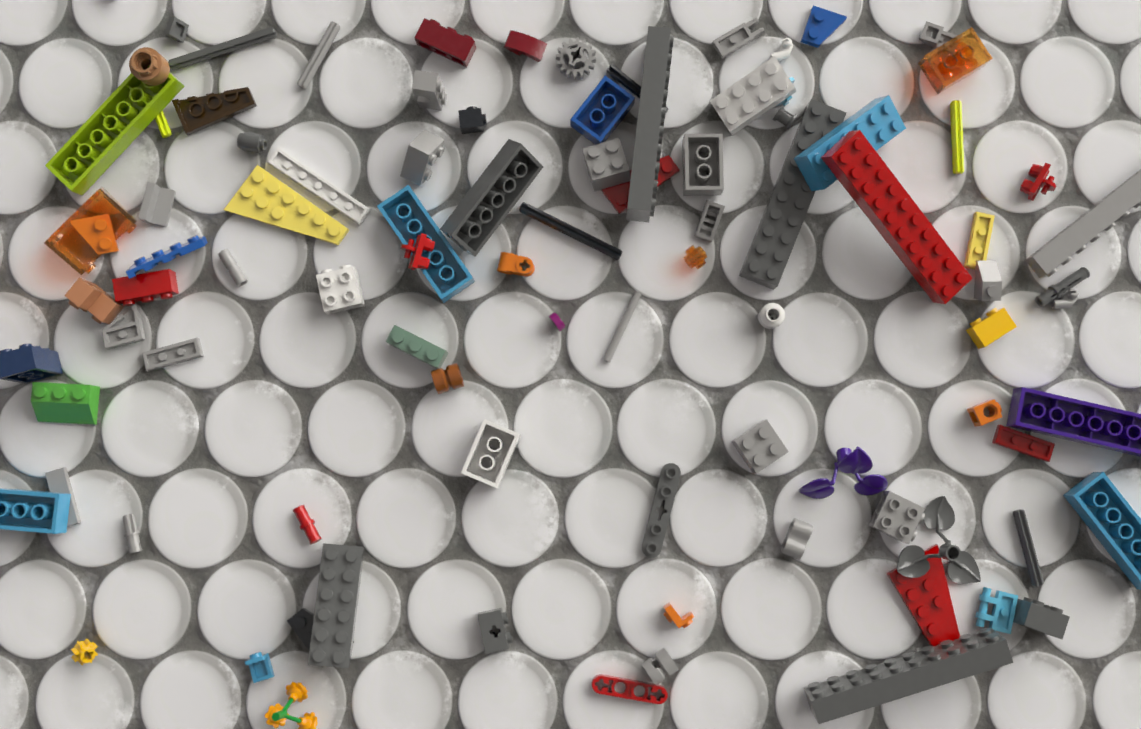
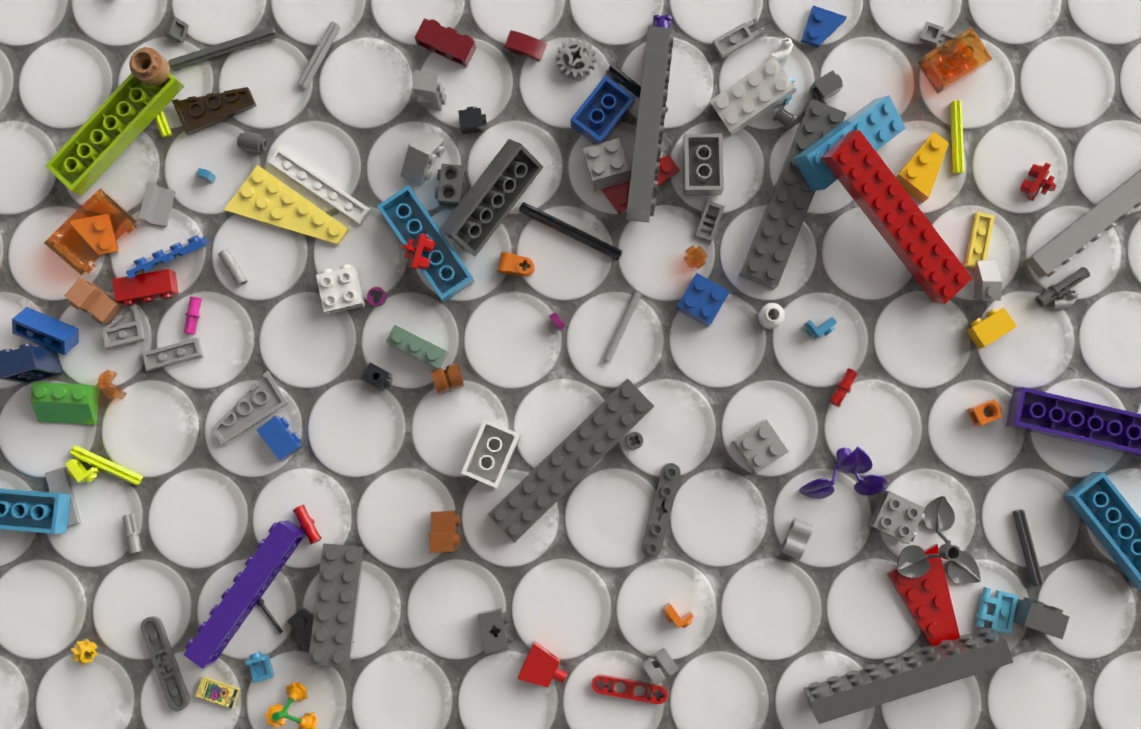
(45, 330): none -> blue brick
(80, 473): none -> neon yellow bracket
(106, 465): none -> neon yellow axle
(110, 389): none -> clear orange bracket
(171, 683): none -> dark grey piece
(192, 315): none -> dark pink axle
(203, 173): none -> dark azure tile
(217, 692): none -> tile
(244, 593): none -> dark purple brick
(258, 403): none -> light grey wing
(260, 602): none -> black hinge
(280, 438): none -> blue brick
(376, 296): none -> magenta tile
(377, 377): none -> black brick
(444, 531): none -> dark orange brick
(455, 185): none -> dark grey brick
(541, 667): none -> red torso
(570, 460): none -> dark grey brick
(628, 442): none -> dark grey bush
(662, 21): none -> dark purple brick
(702, 300): none -> blue brick
(825, 328): none -> dark azure bracket
(827, 86): none -> dark grey brick
(843, 387): none -> red pin
(923, 167): none -> yellow wedge
(1023, 443): red tile -> none

